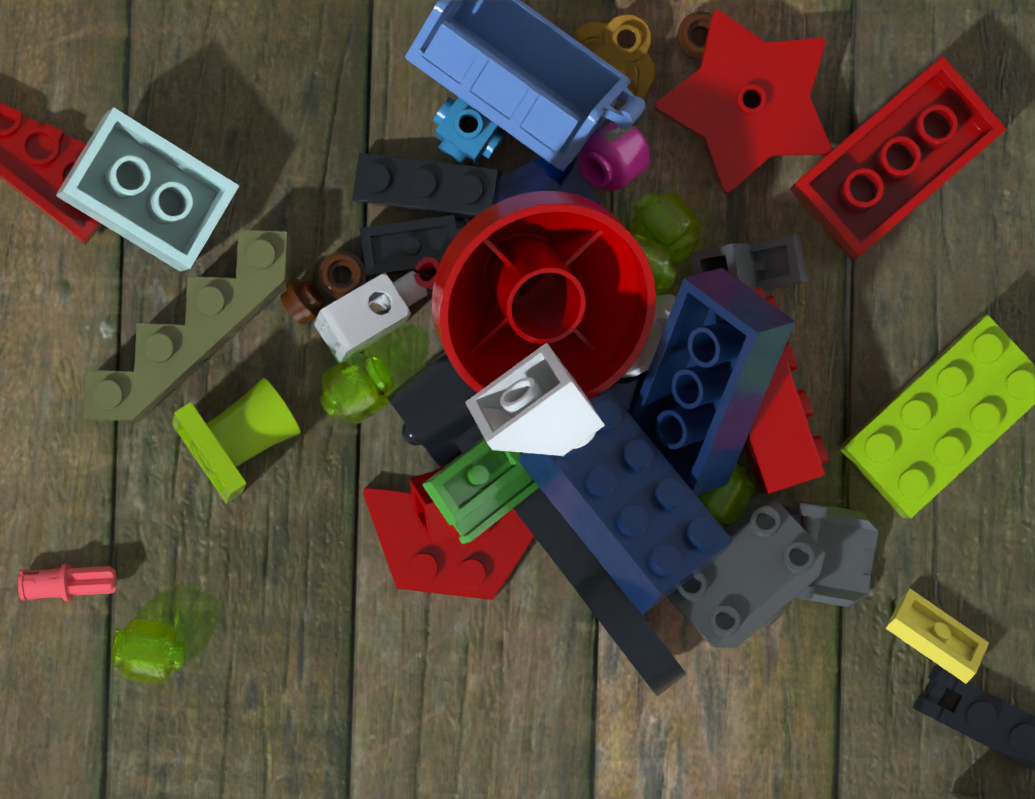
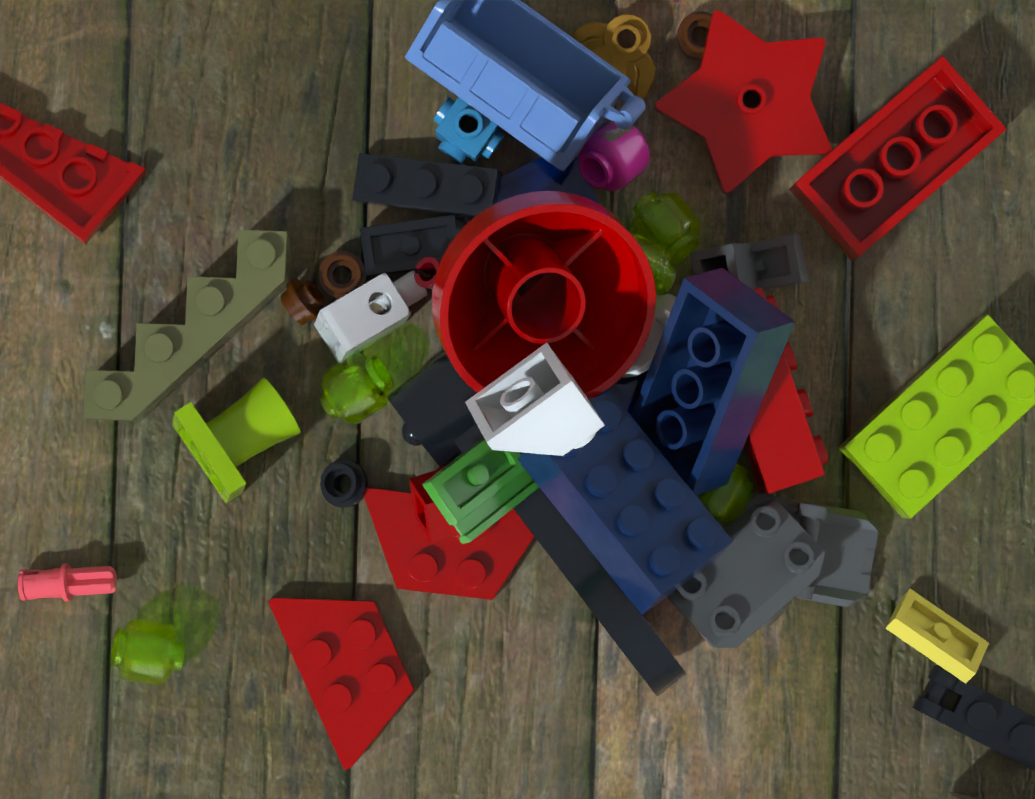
(147, 190): light aqua brick -> none
(331, 481): none -> black plate
(345, 666): none -> red wing

